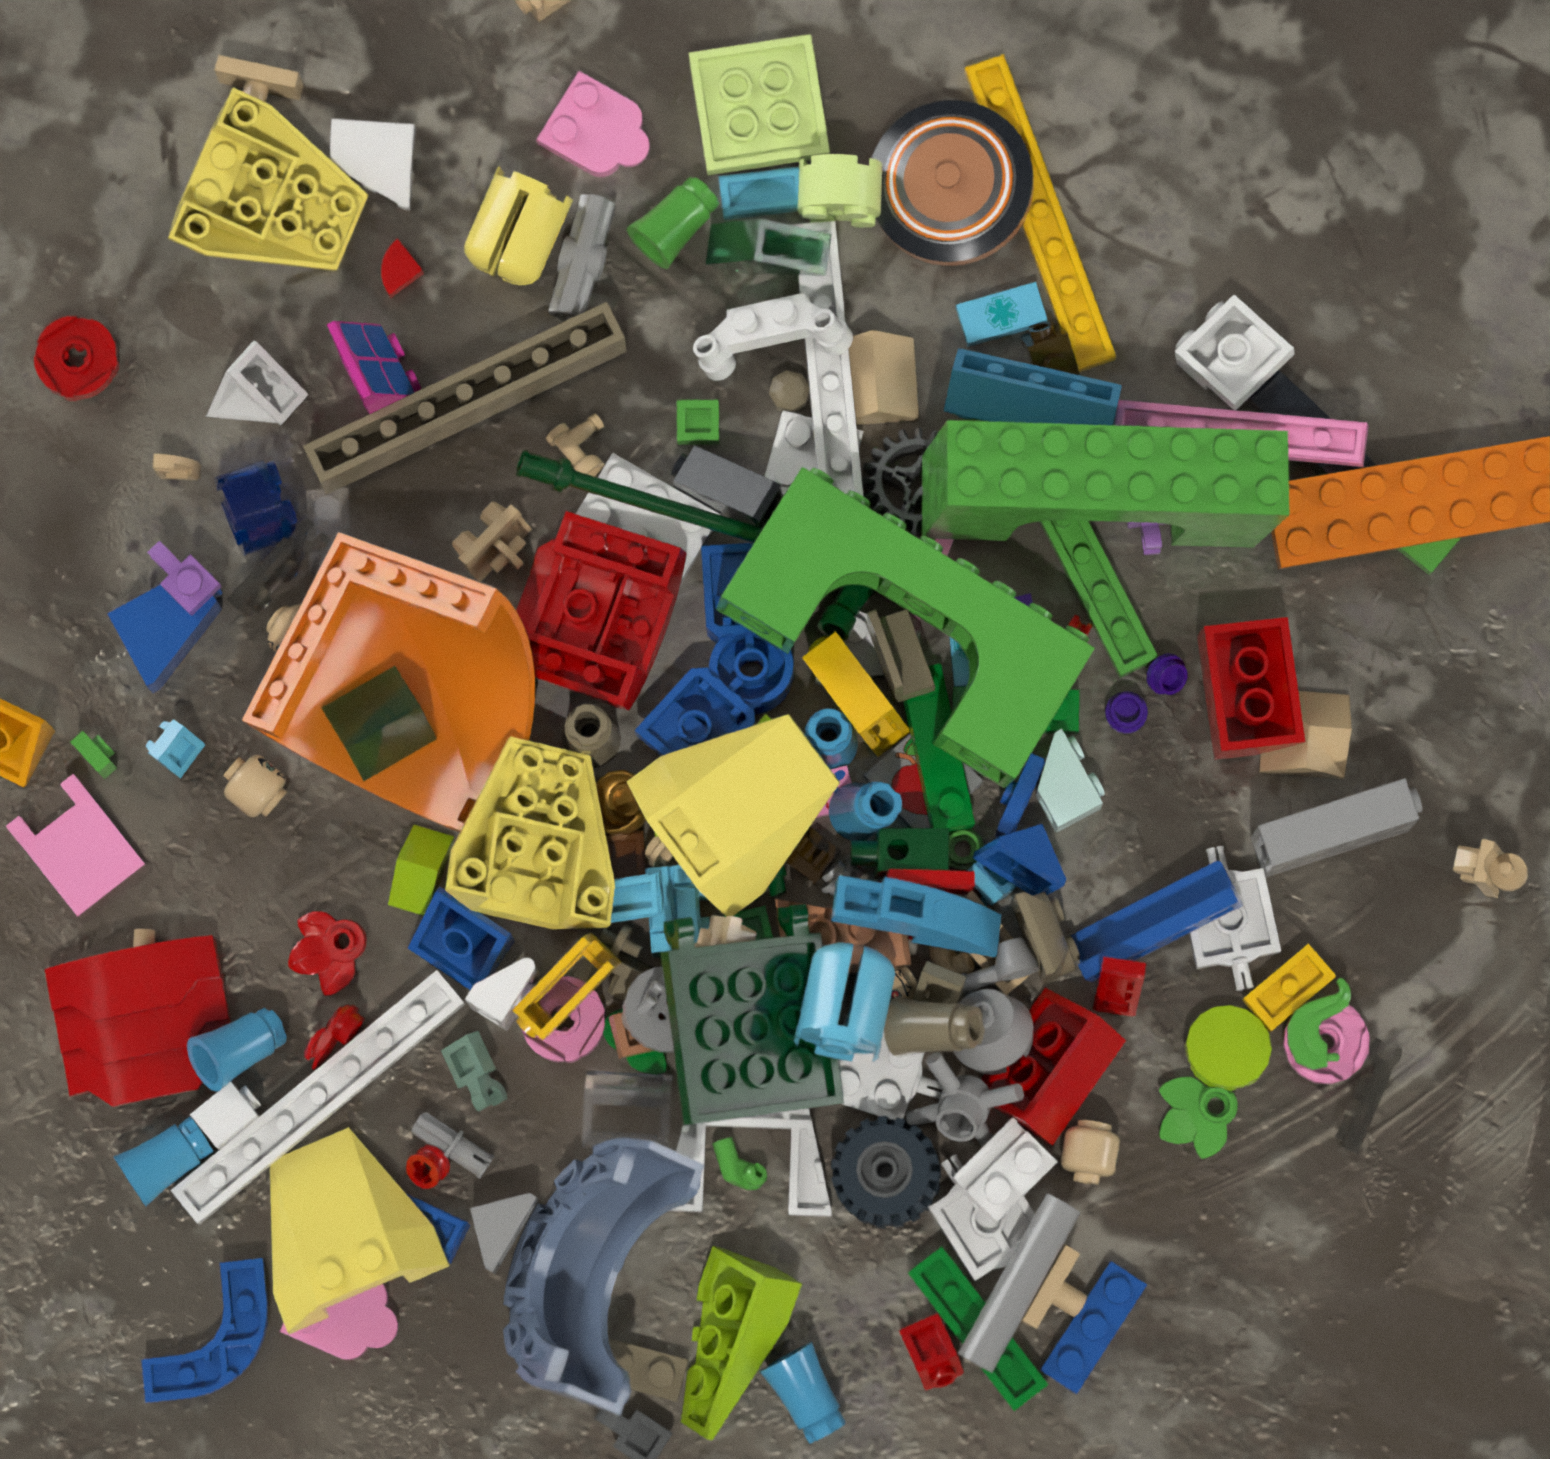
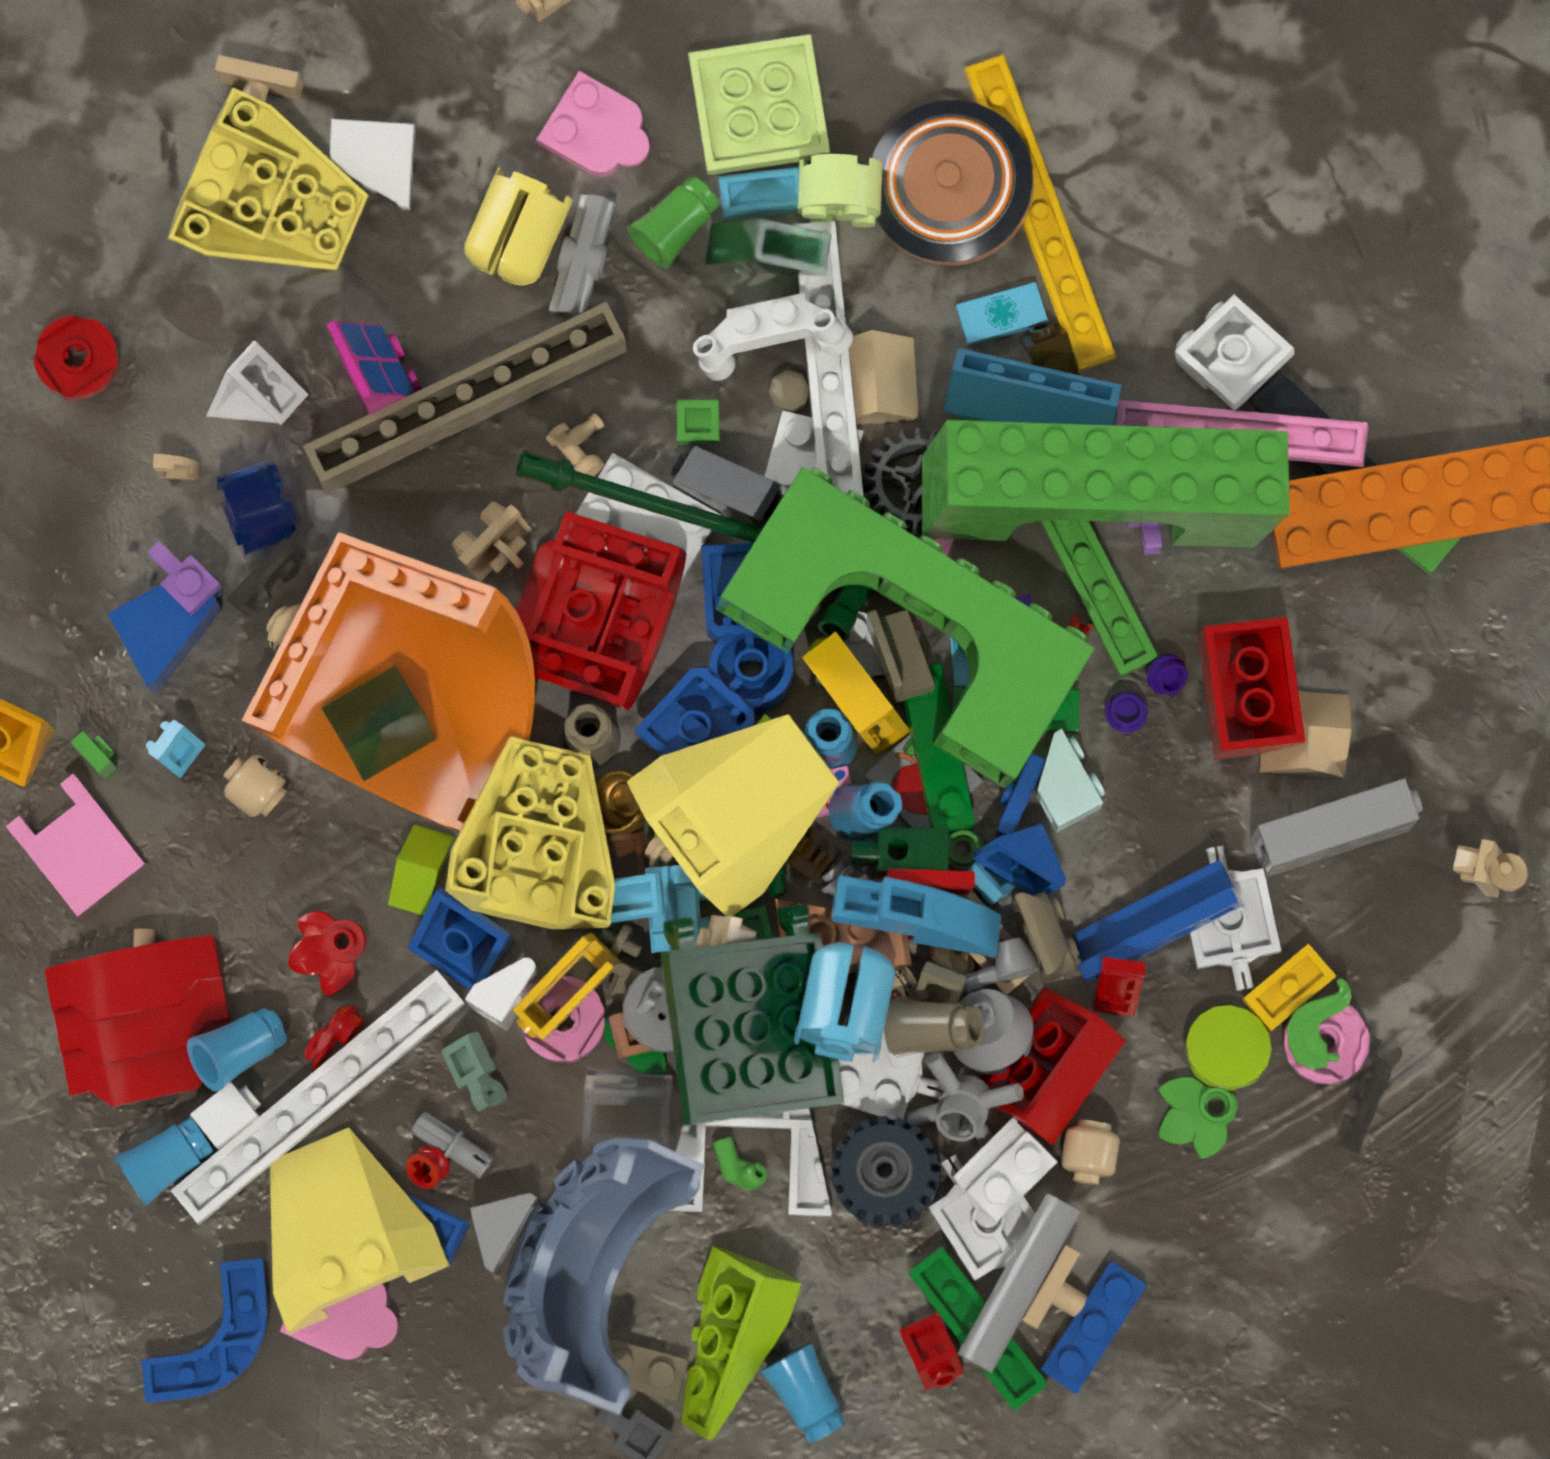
(398, 269): red tile -> none

